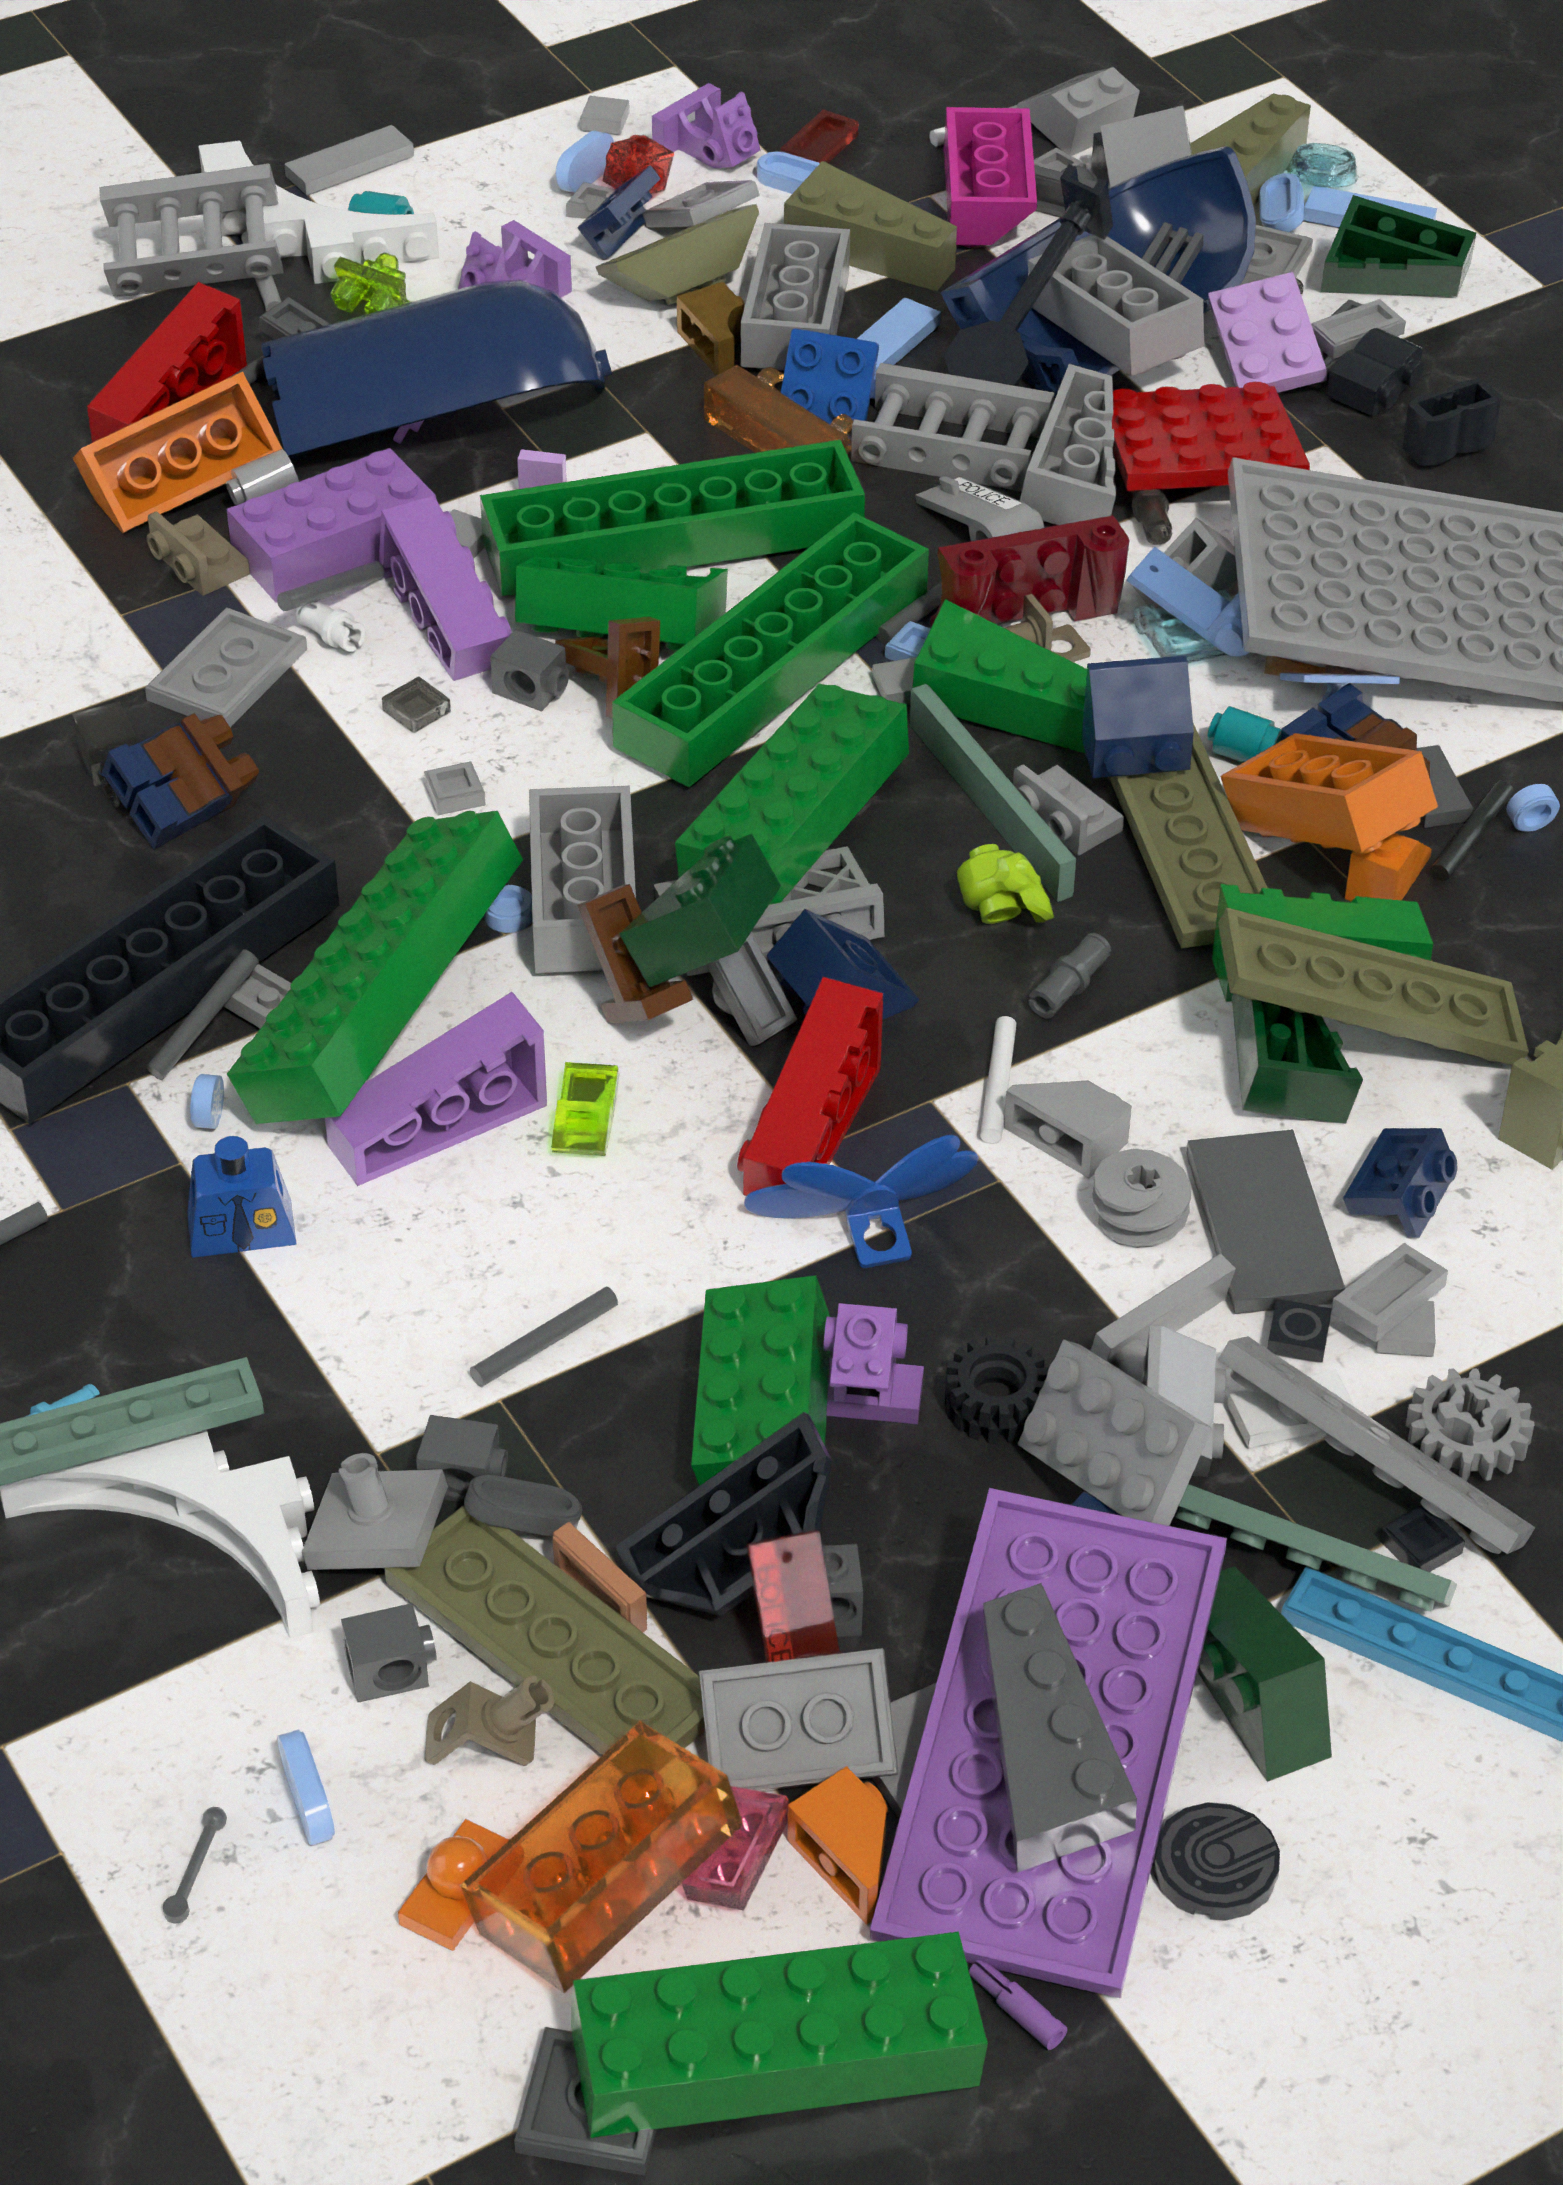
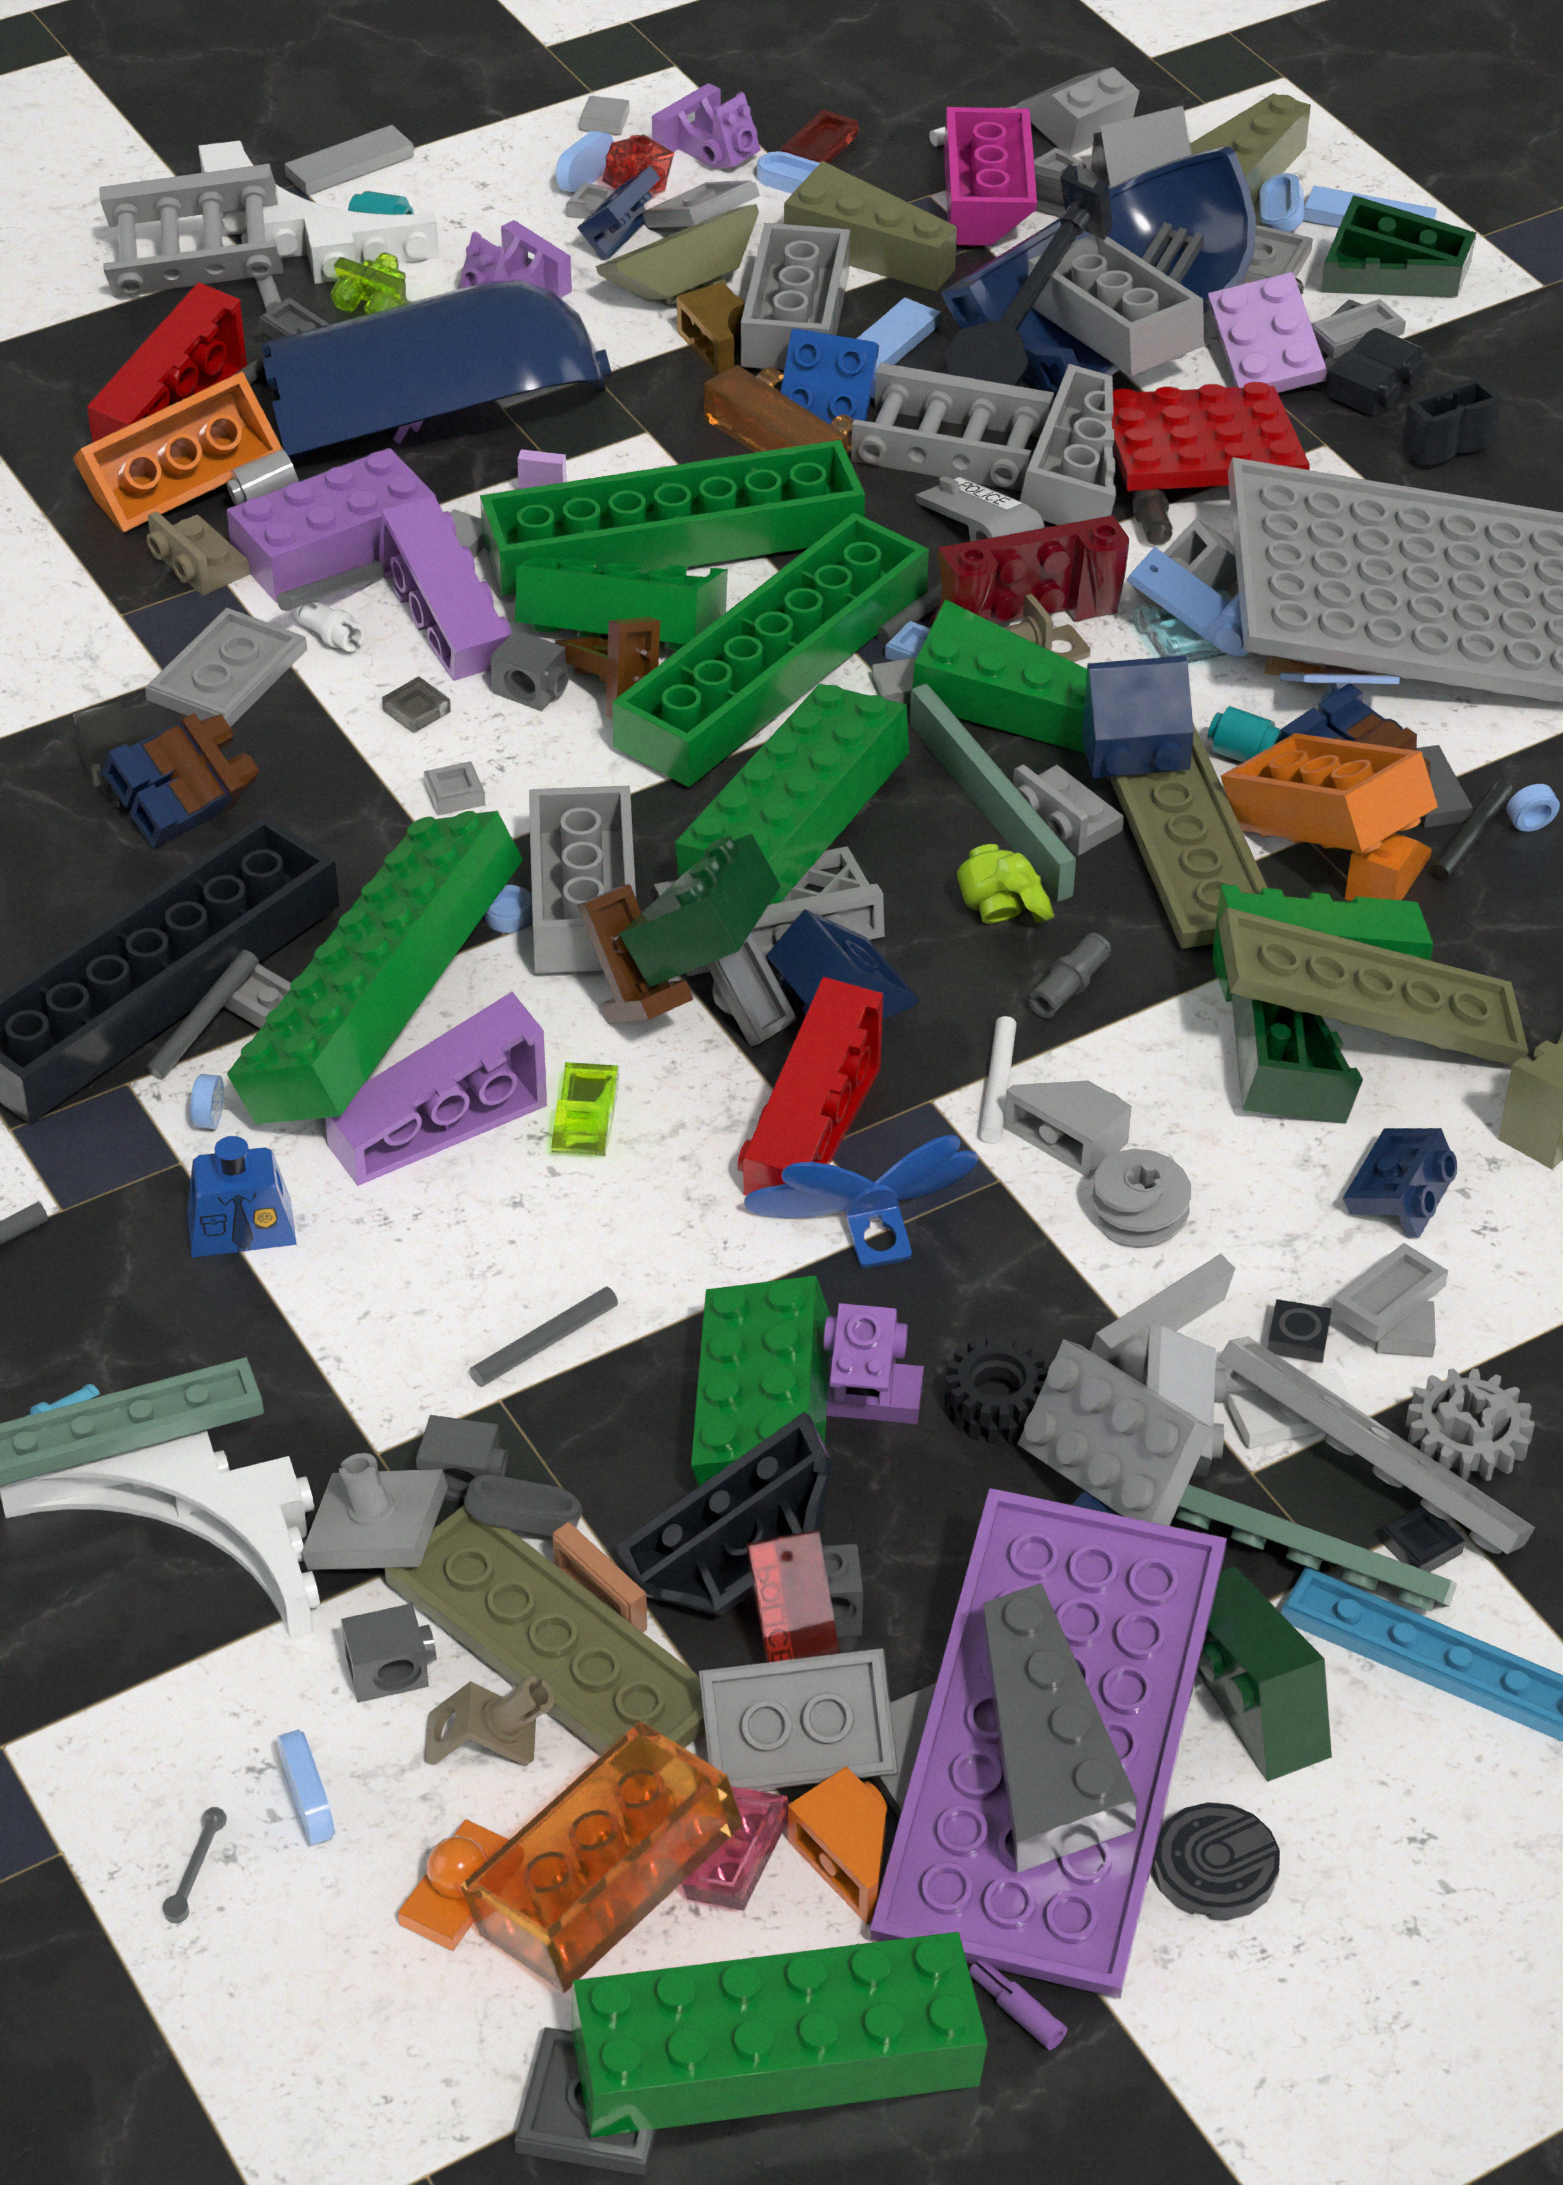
(1265, 1219): dark grey tile -> none
(1324, 165): clear light blue hat -> none

